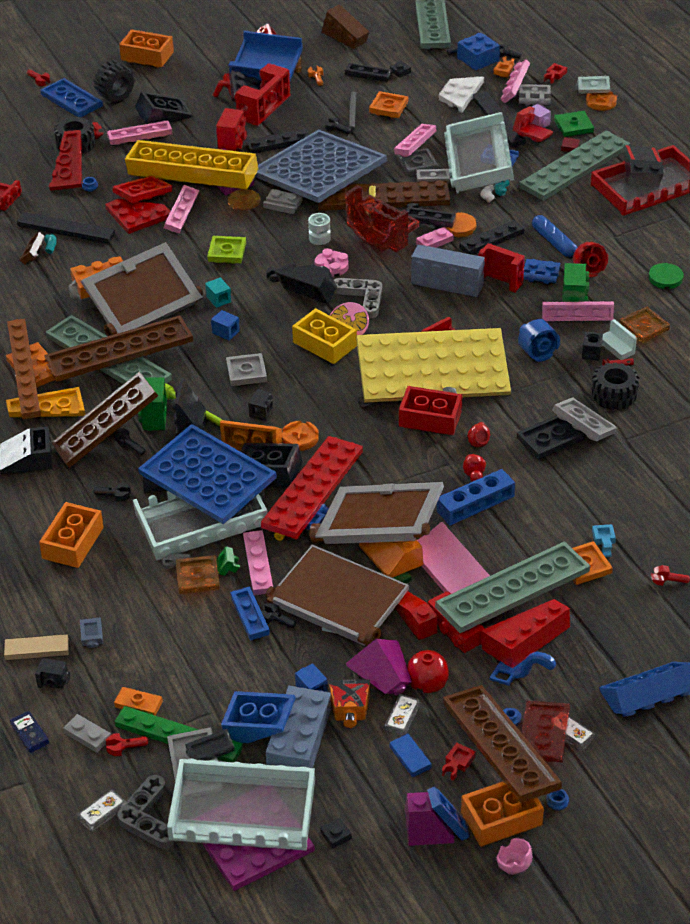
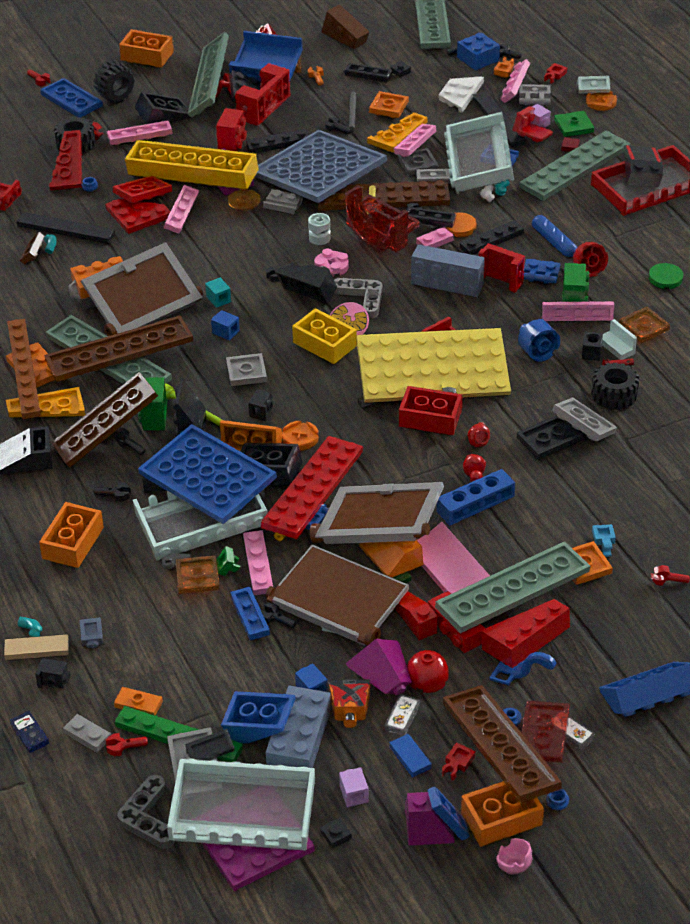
(32, 624): none -> teal arm
(101, 810): tile -> none
(208, 75): none -> sand green plate
(226, 249): lime plate -> none
(353, 787): none -> lavender brick
(397, 132): none -> light orange wing

